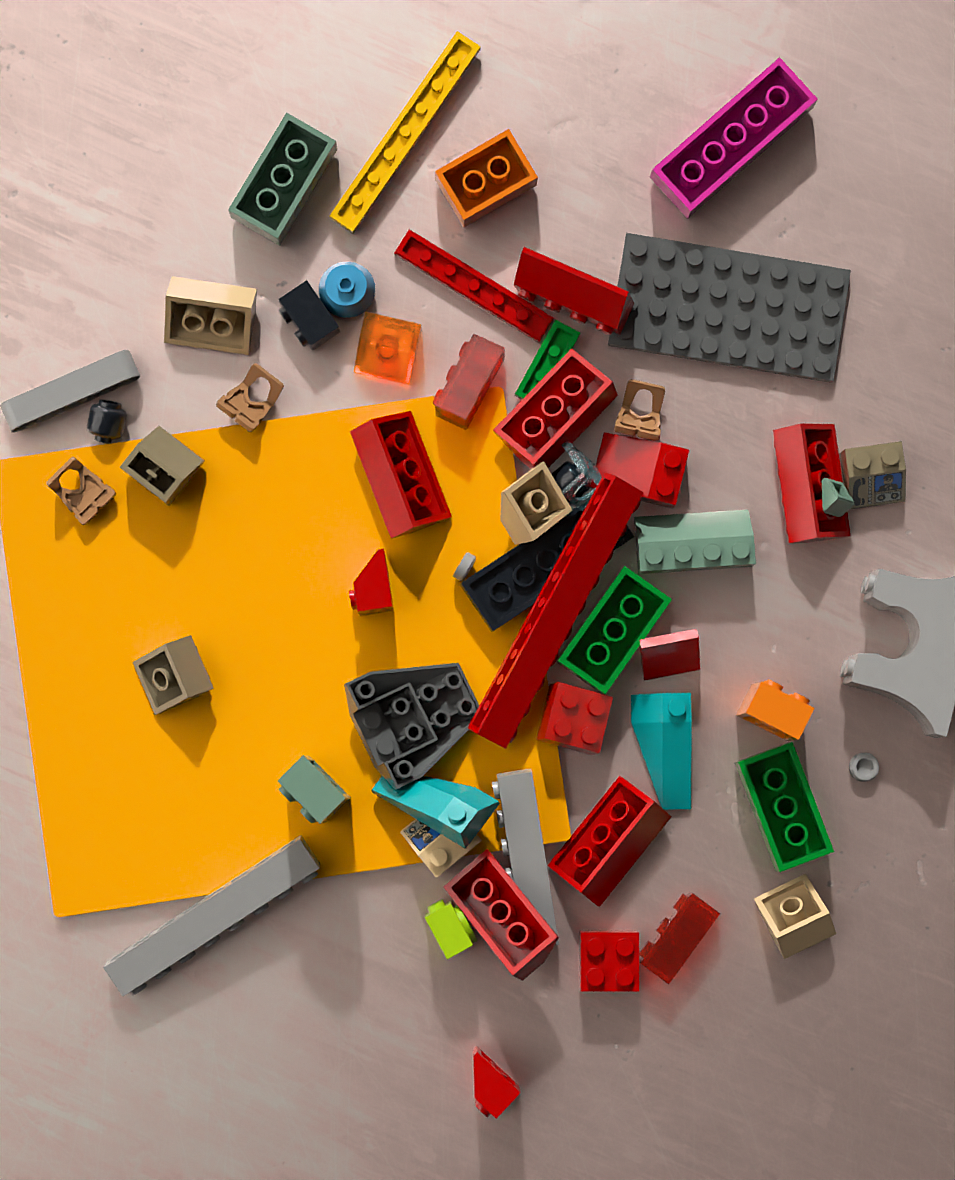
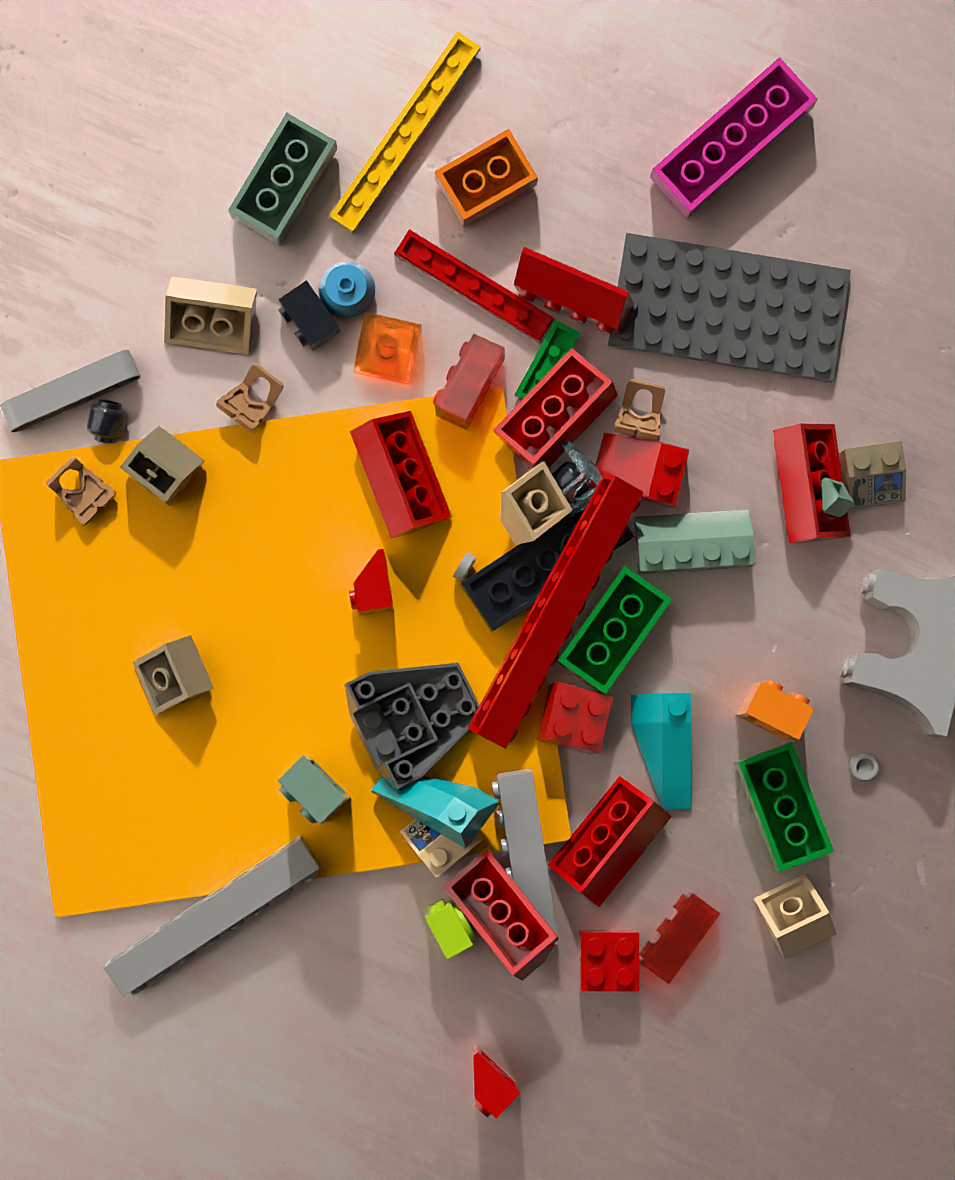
(670, 654): red tile -> none

